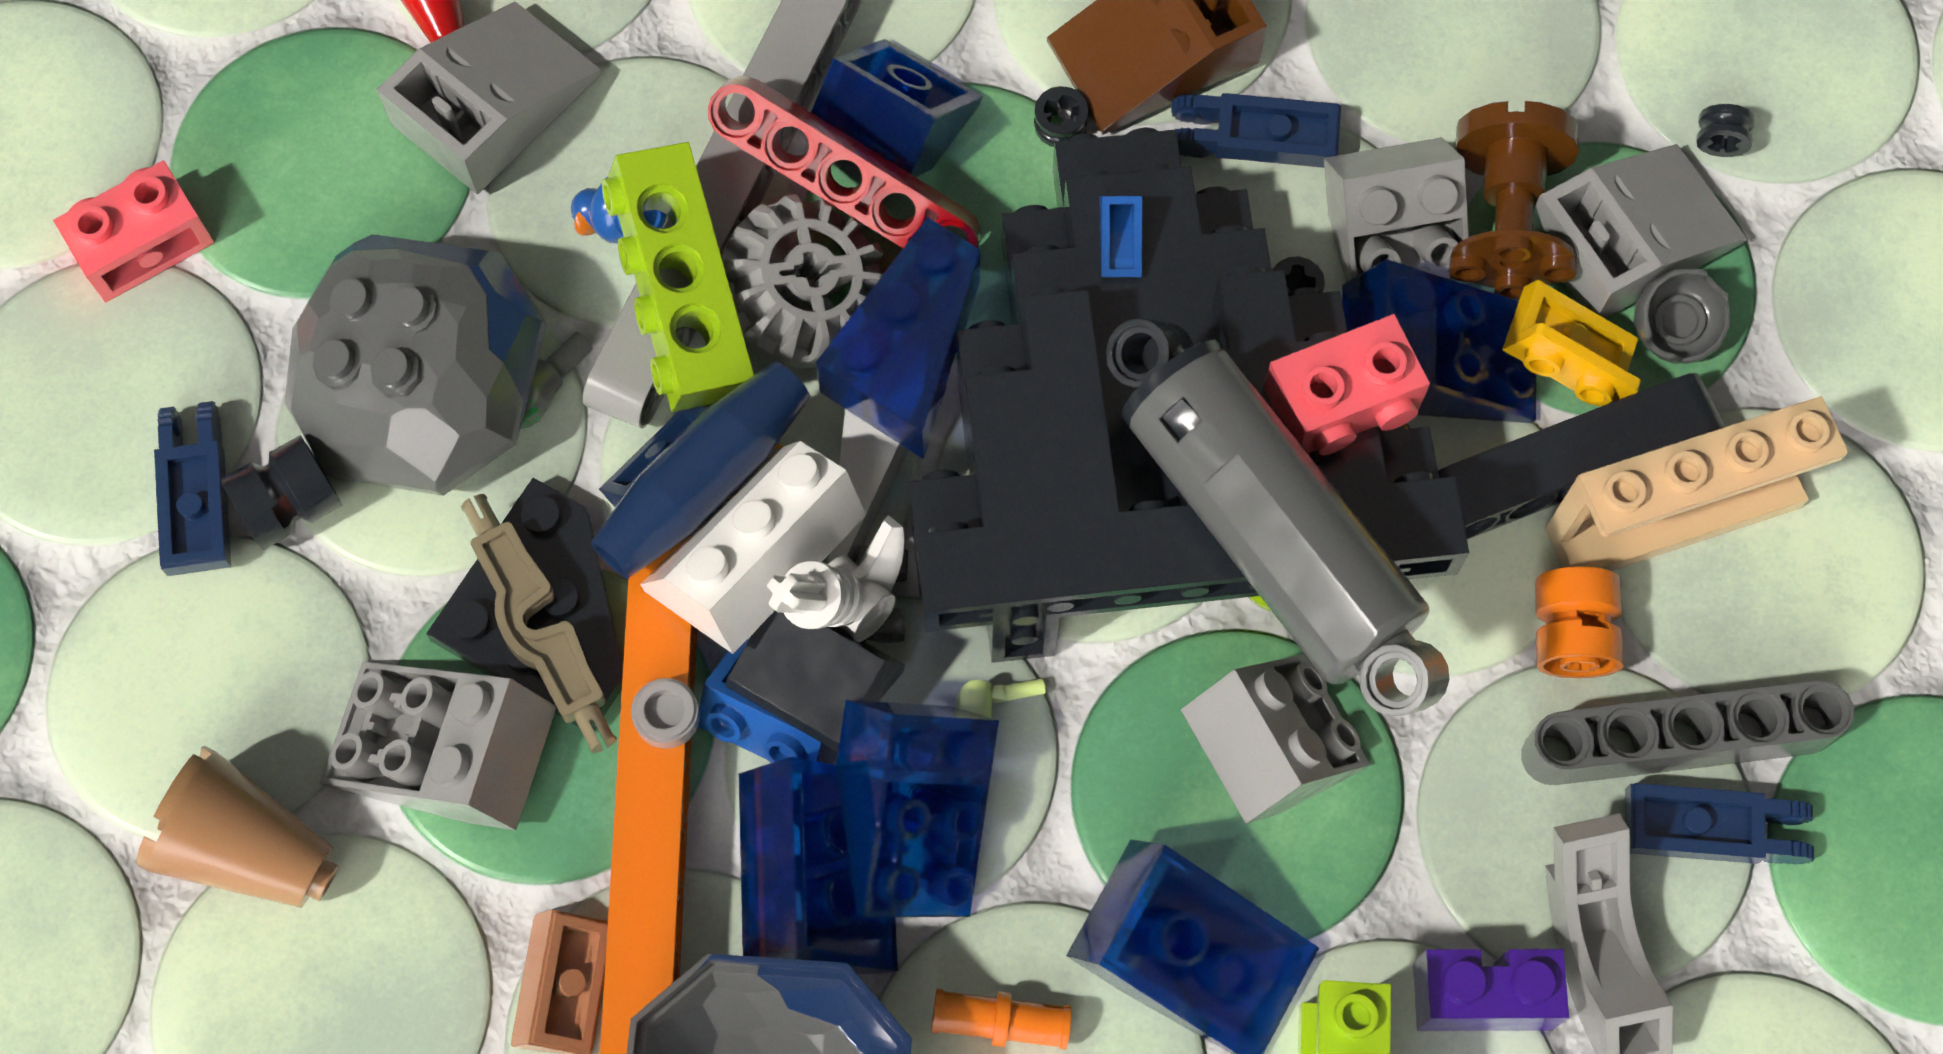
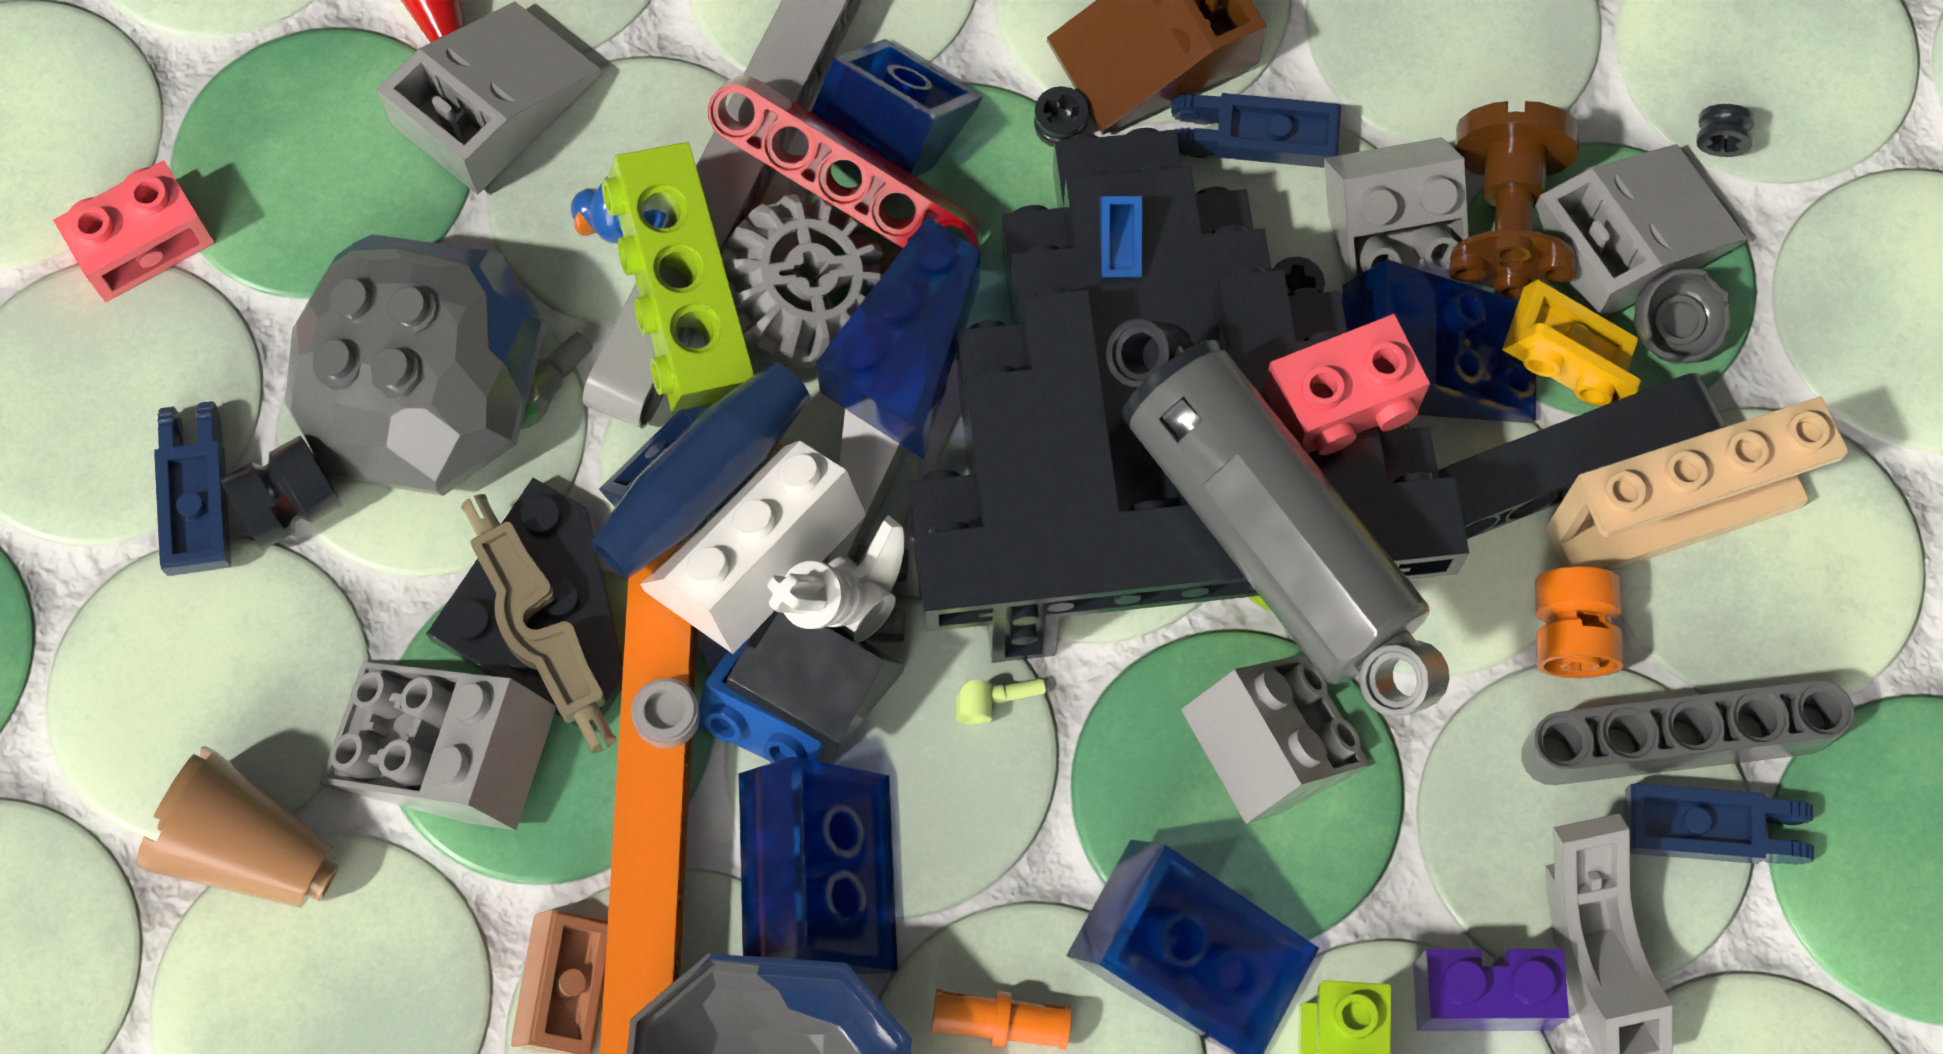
(914, 805): clear blue slope -> none

